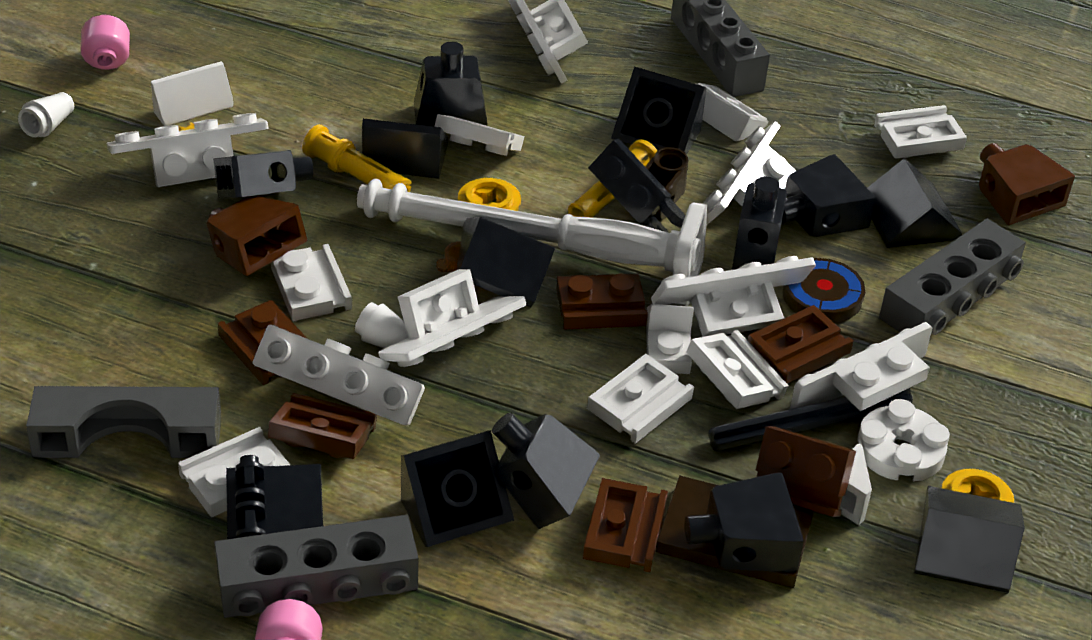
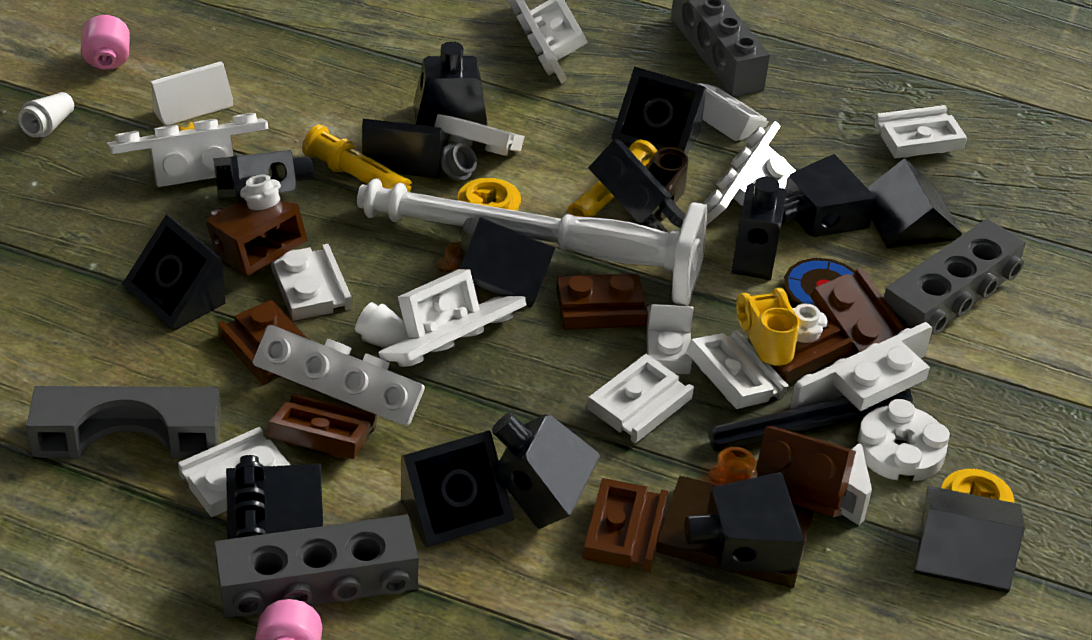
(177, 276): none -> black slope
(261, 192): none -> white plate
(458, 161): none -> dark grey plate
(733, 466): none -> clear orange plate
(734, 298): white bracket -> none
(769, 325): none -> yellow piece
(811, 322): none -> white plate
(857, 310): none -> reddish brown plate
(1023, 182): reddish brown torso -> none

